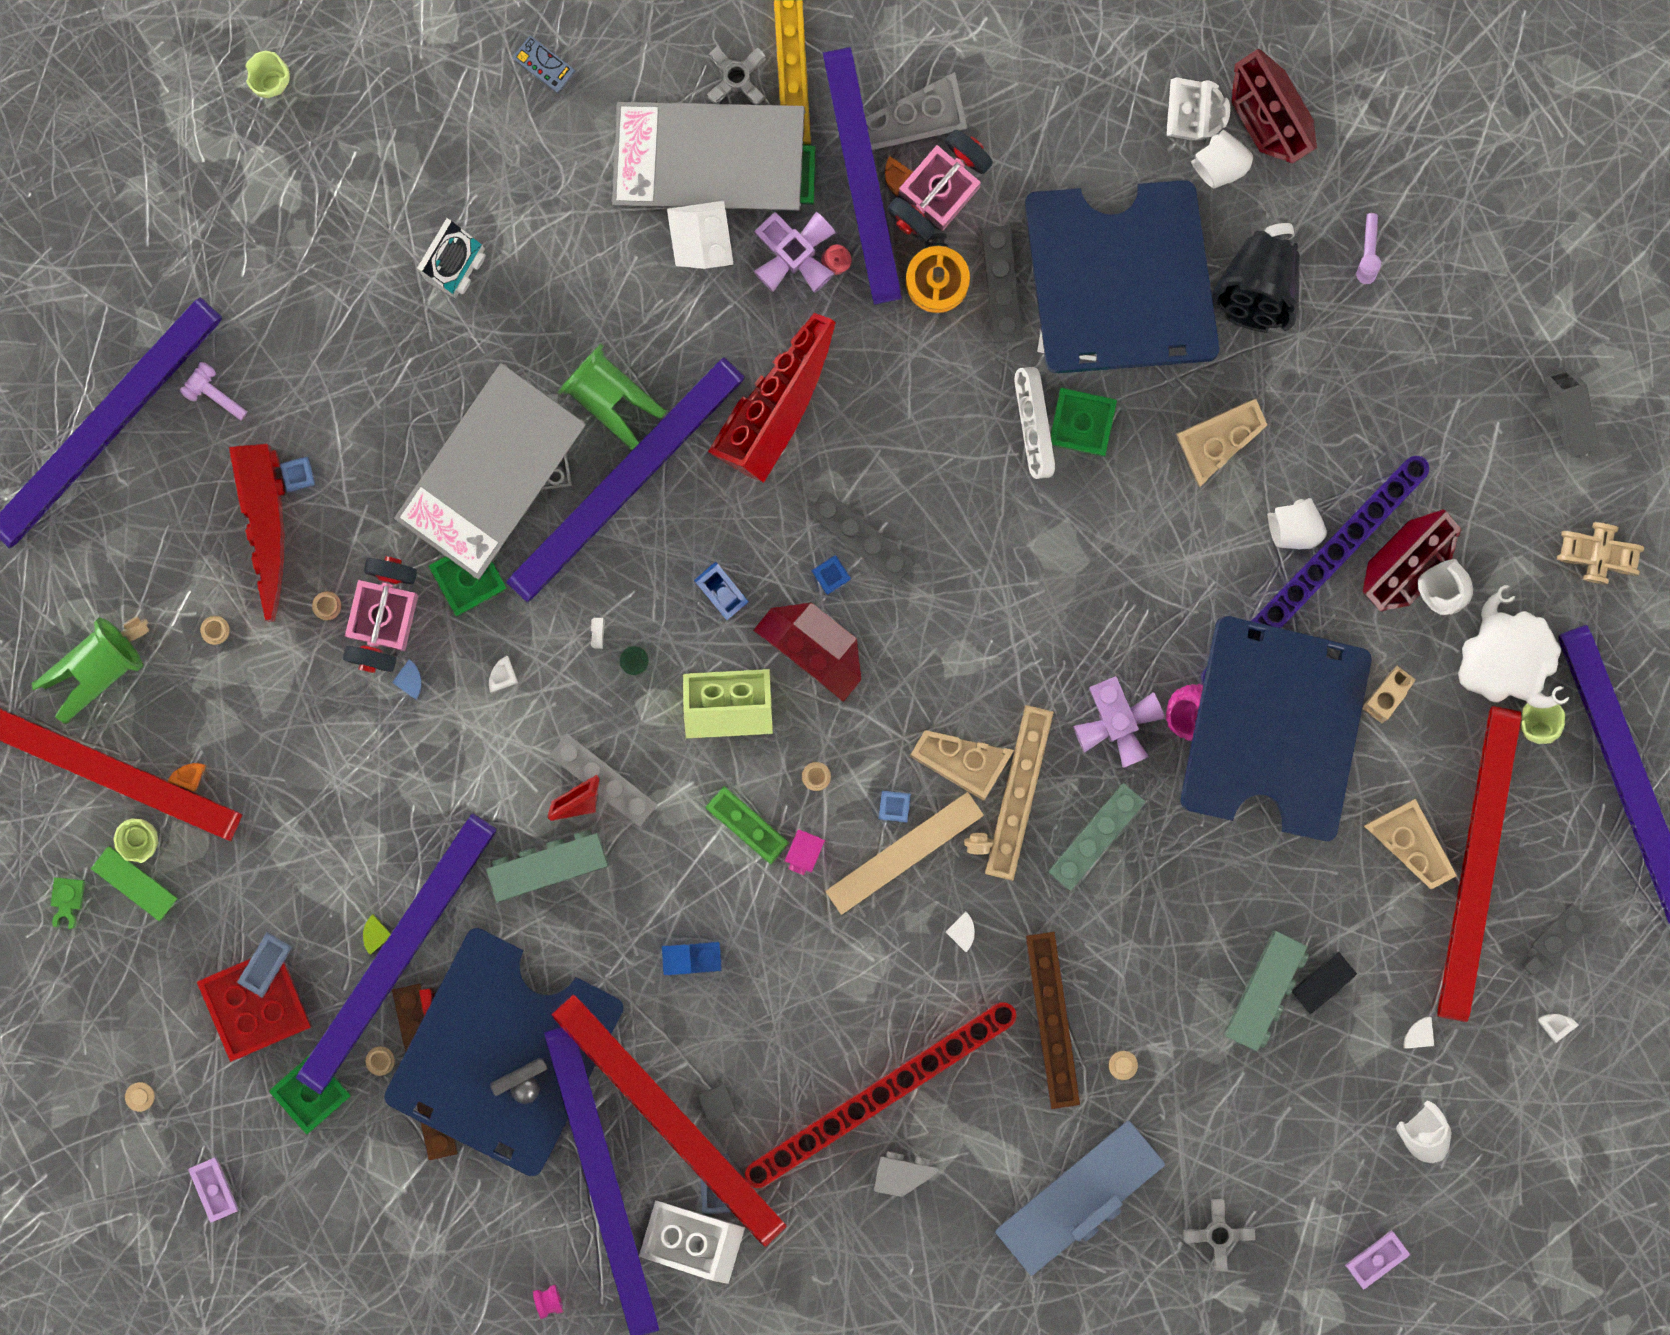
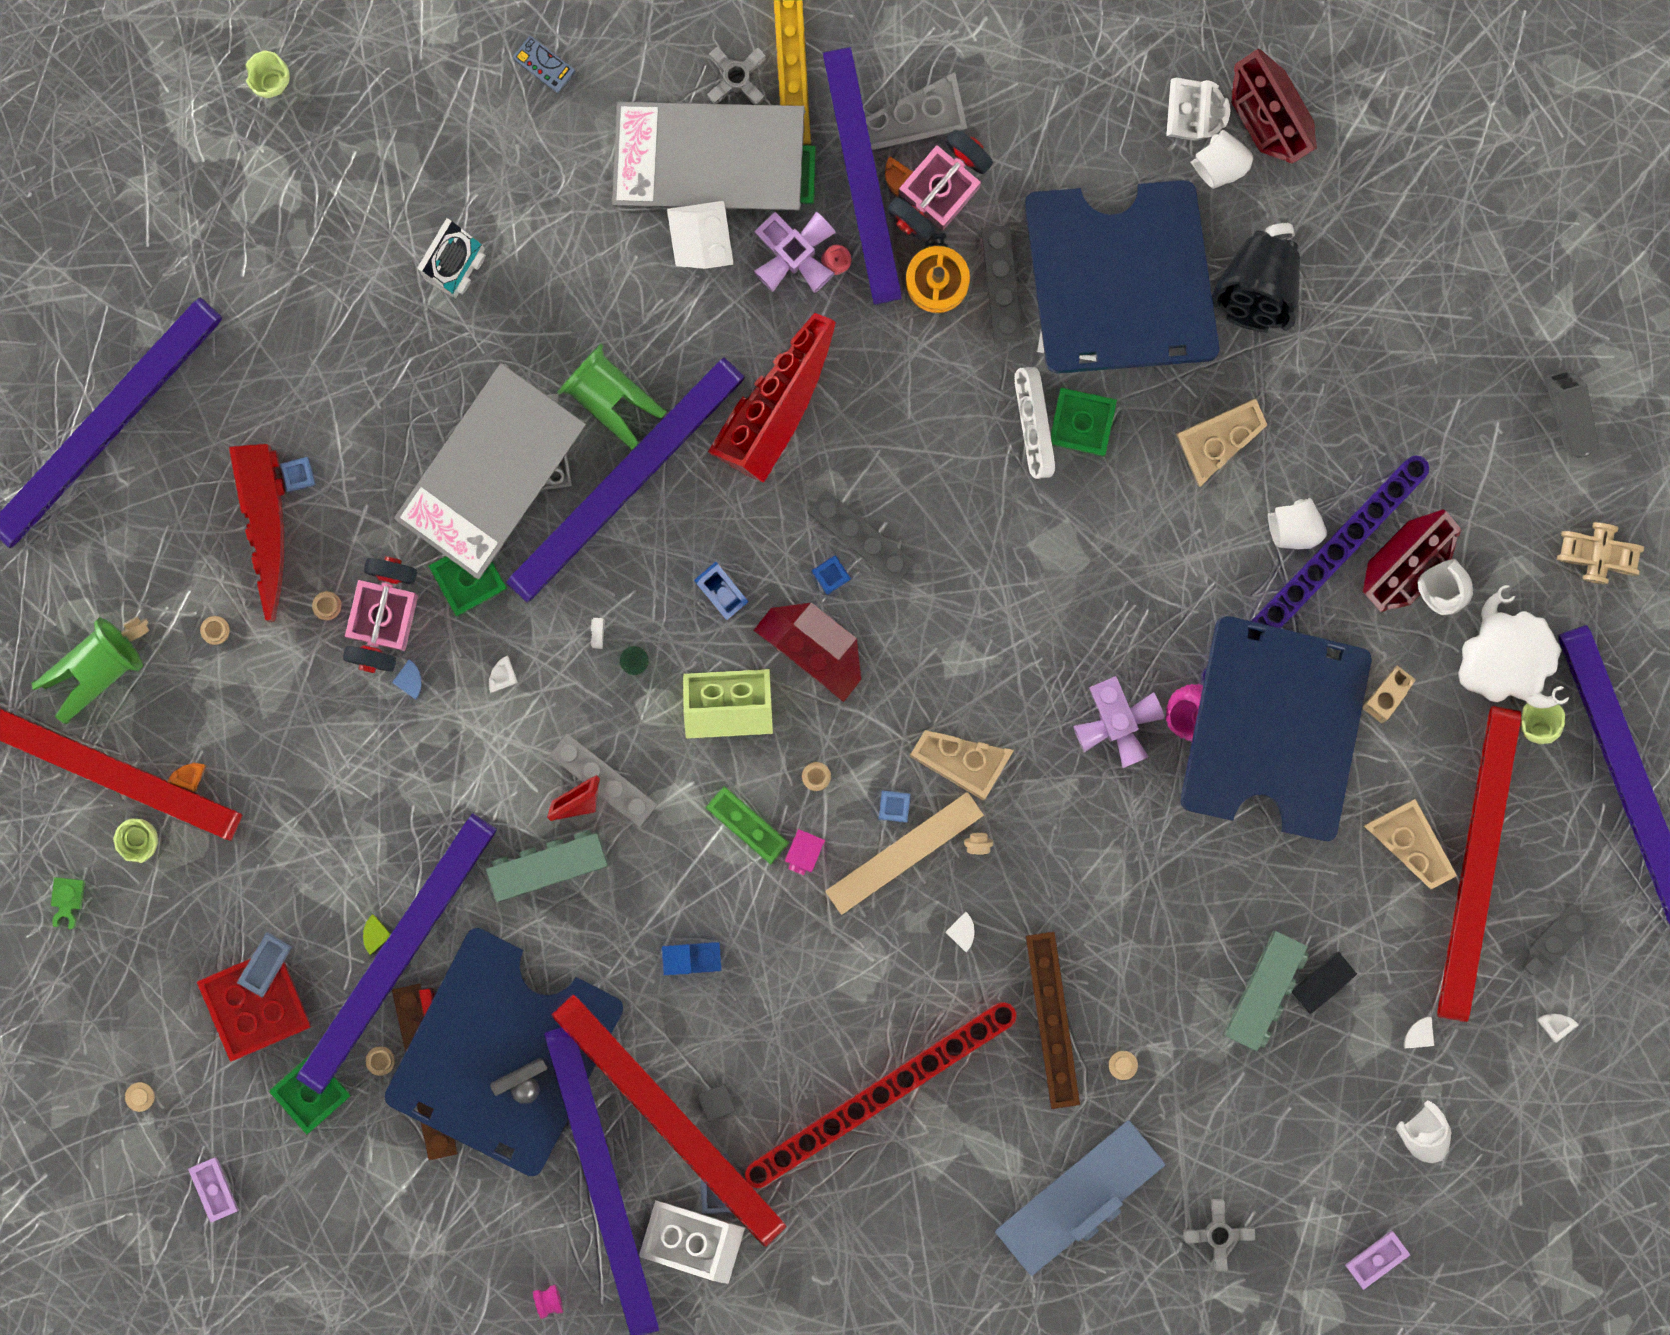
(134, 883): bright green tile -> none
(199, 382): lavender piece -> none
(902, 1176): light grey slope -> none
(1019, 792): tan tile -> none
(1096, 836): sand green brick -> none
(1370, 262): lavender piece -> none

